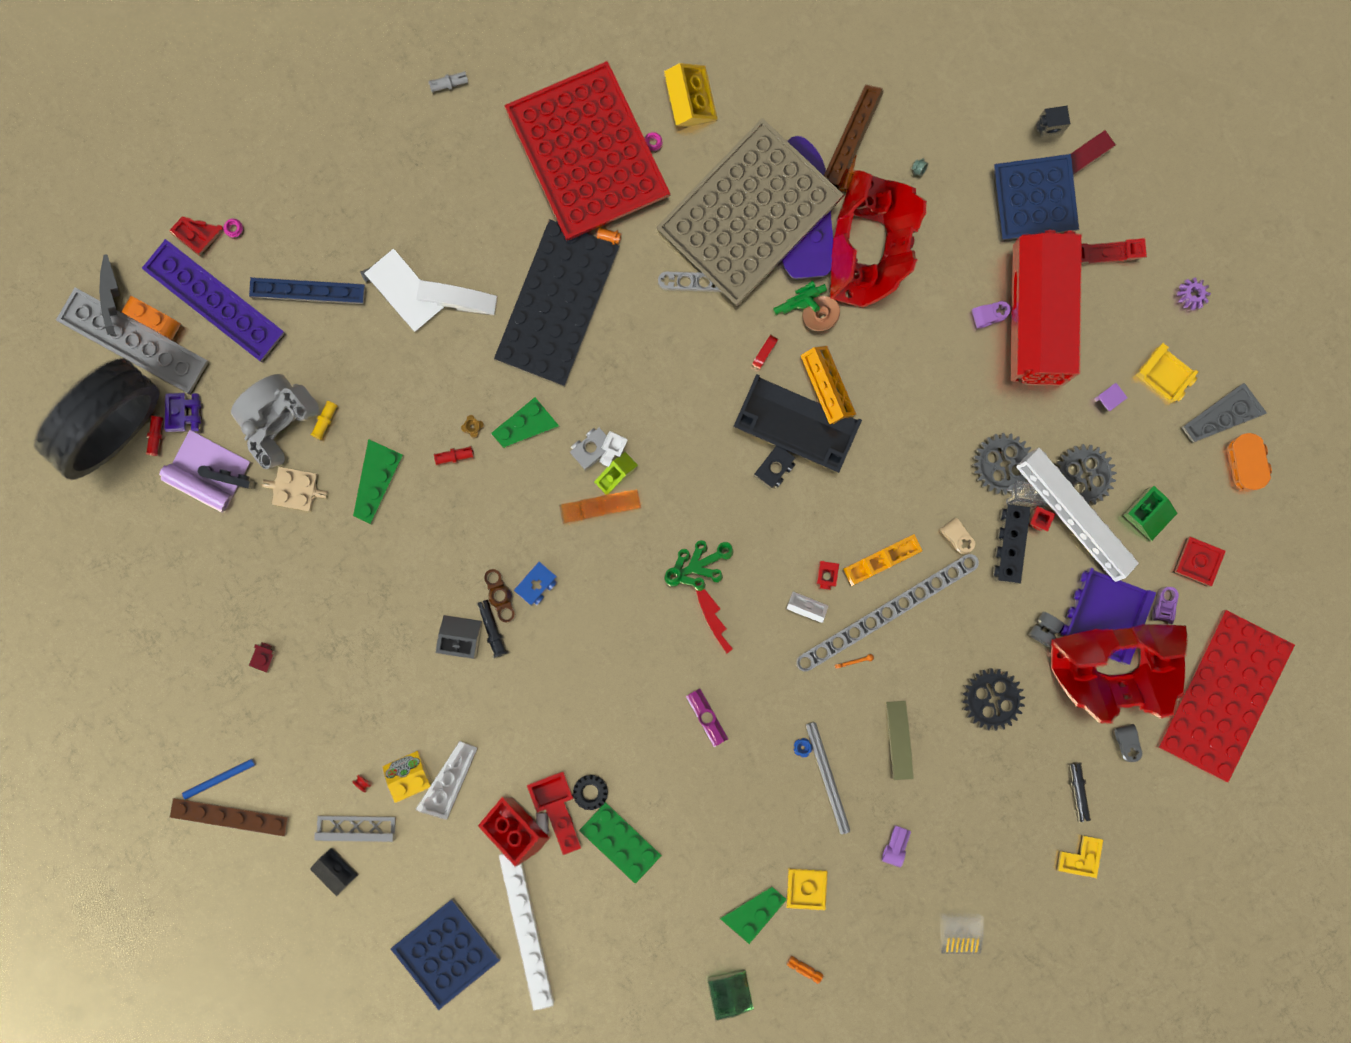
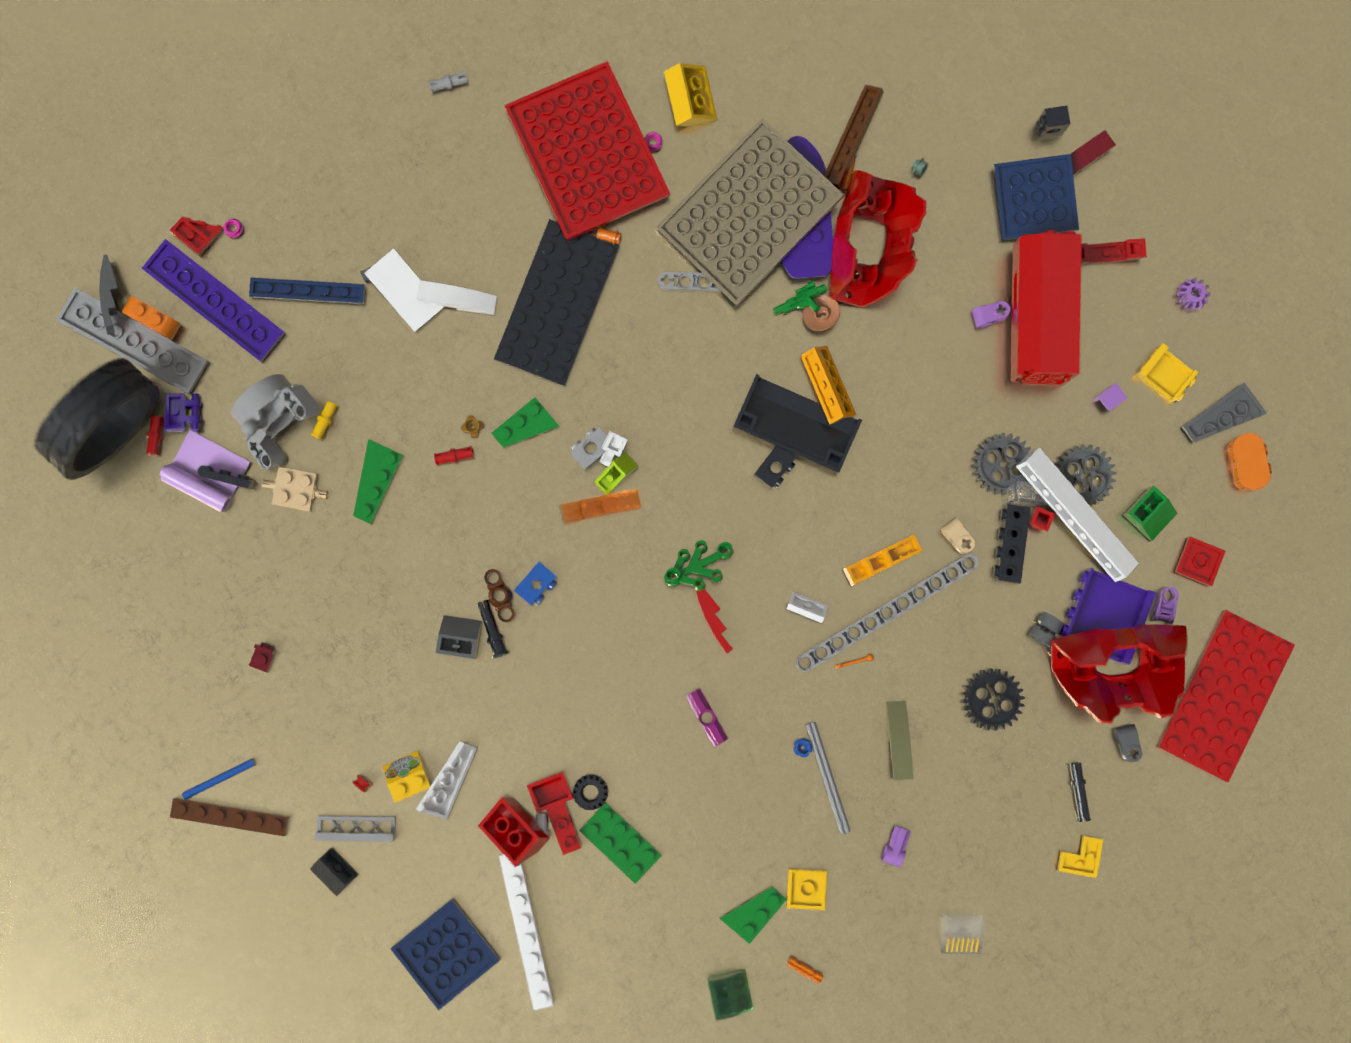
(765, 351): red beam -> none
(832, 569): red brick -> none

